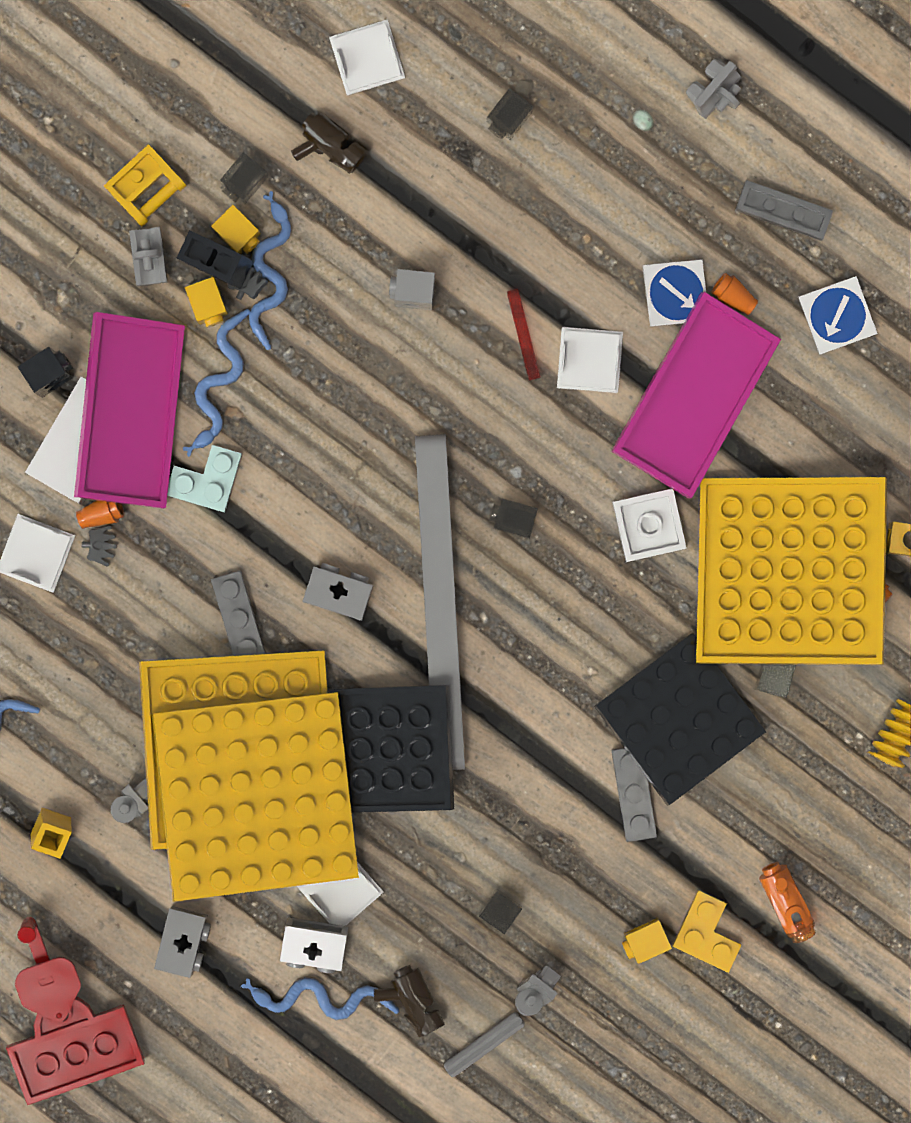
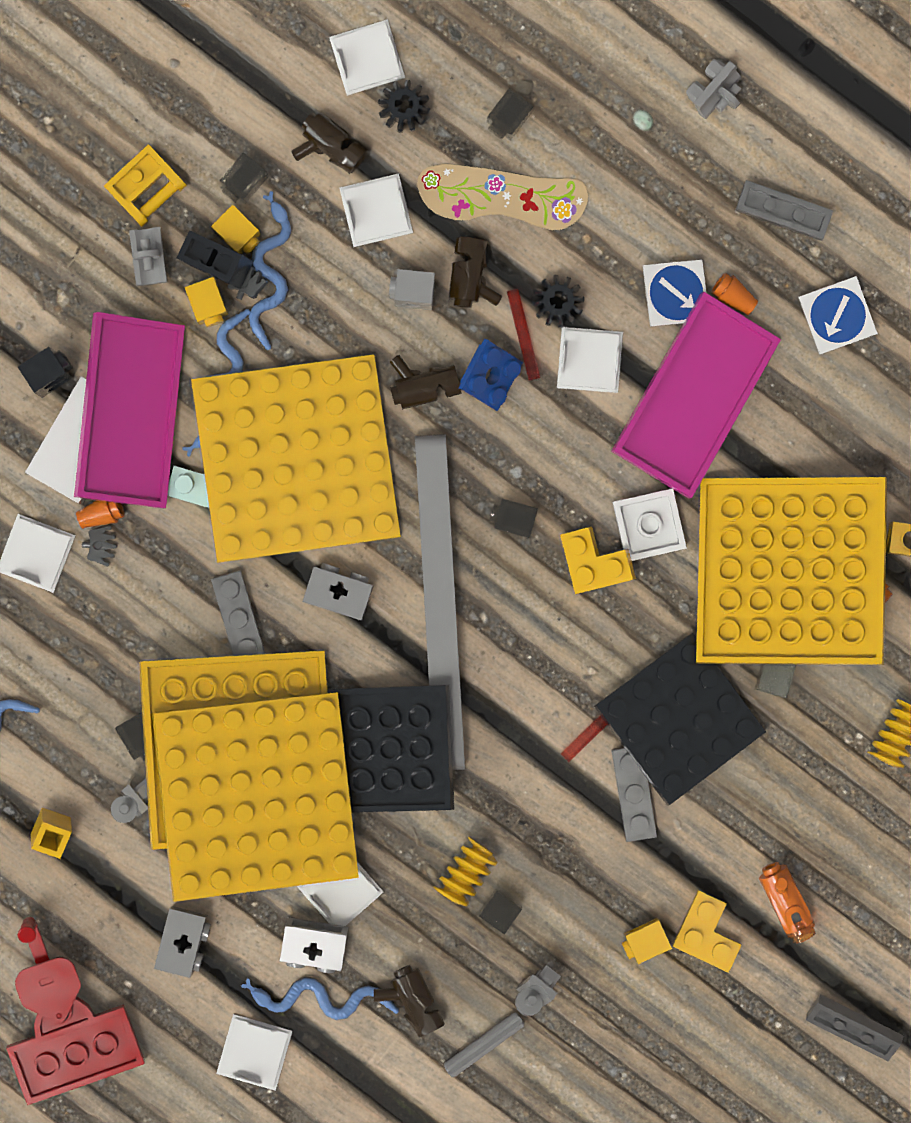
(132, 736): none -> clear smoke brick
(254, 1052): none -> white piece
(295, 458): none -> yellow plate
(376, 210): none -> white piece
(411, 114): none -> black gear
(421, 388): none -> dark brown piece
(466, 275): none -> dark brown piece
(467, 873): none -> yellow piece
(475, 192): none -> tan sticker
(503, 372): none -> blue piece
(549, 295): none -> black gear
(584, 738): none -> clear red bar
(588, 568): none -> yellow plate
(854, 1027): none -> flat silver plate

